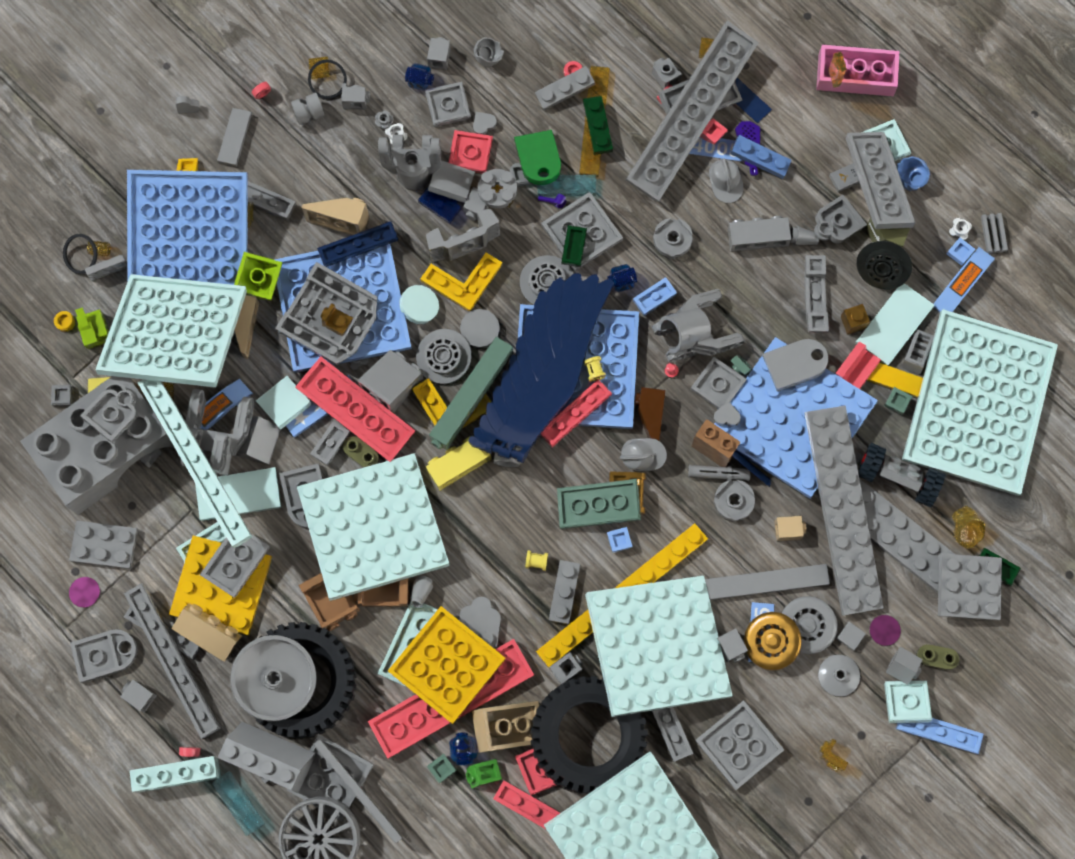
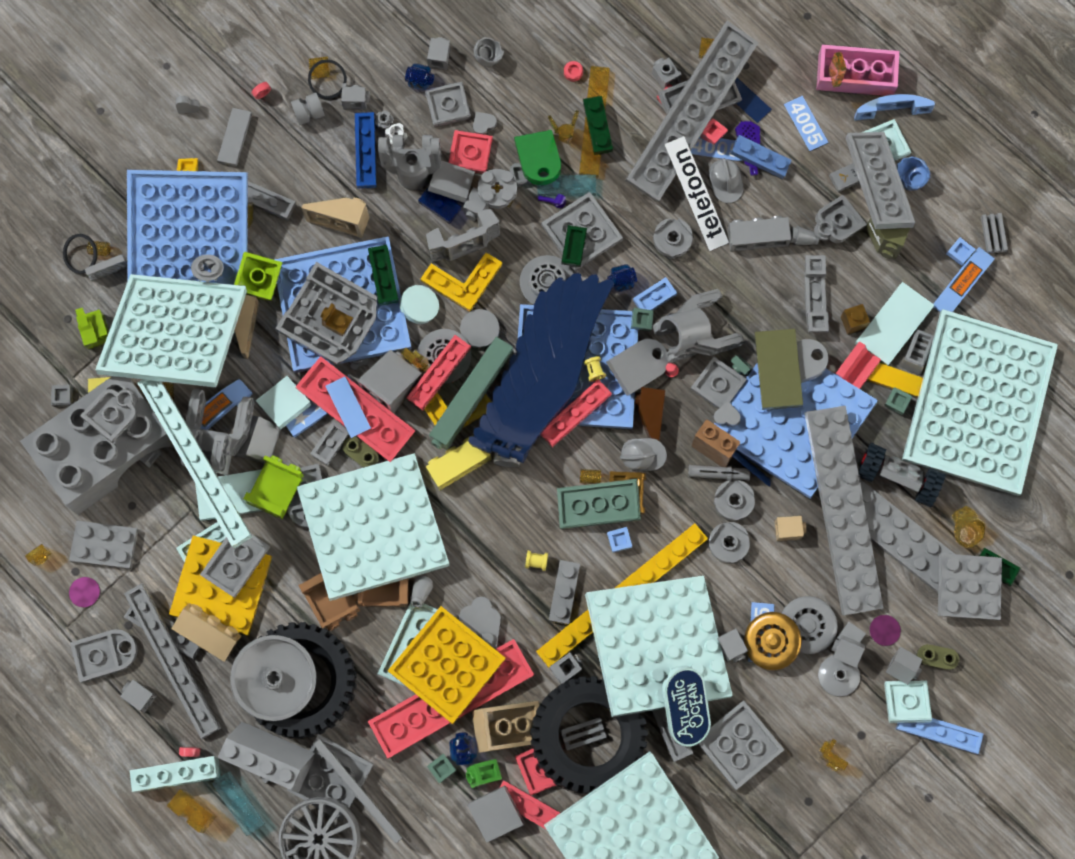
(38, 555): none -> clear yellow plate
(64, 321): yellow tile -> none
(185, 804): none -> clear yellow brick
(208, 261): none -> light grey gear
(275, 487): none -> lime panel
(348, 407): none -> light blue sticker
(357, 244): dark blue tile -> none
(365, 150): none -> blue plate
(383, 275): none -> dark green plate
(414, 358): none -> clear yellow plate
(438, 372): none -> coral tile
(495, 813): none -> light grey tile
(565, 88): light grey plate -> none
(565, 131): none -> clear yellow plant
(589, 475): none -> clear yellow piece
(600, 728): none -> light grey tile
(637, 365): none -> light grey tile
(642, 319): none -> sand green plate
(686, 706): none -> tile
(696, 193): none -> white sticker
(727, 531): none -> light grey plate
(767, 582): light grey tile -> none
(778, 369): none -> olive tile
(806, 123): none -> light blue sticker
(848, 650): none -> light grey brick
(882, 270): pearl dark grey wheel -> none
(918, 105): none -> light blue slope
(960, 223): white plate -> none

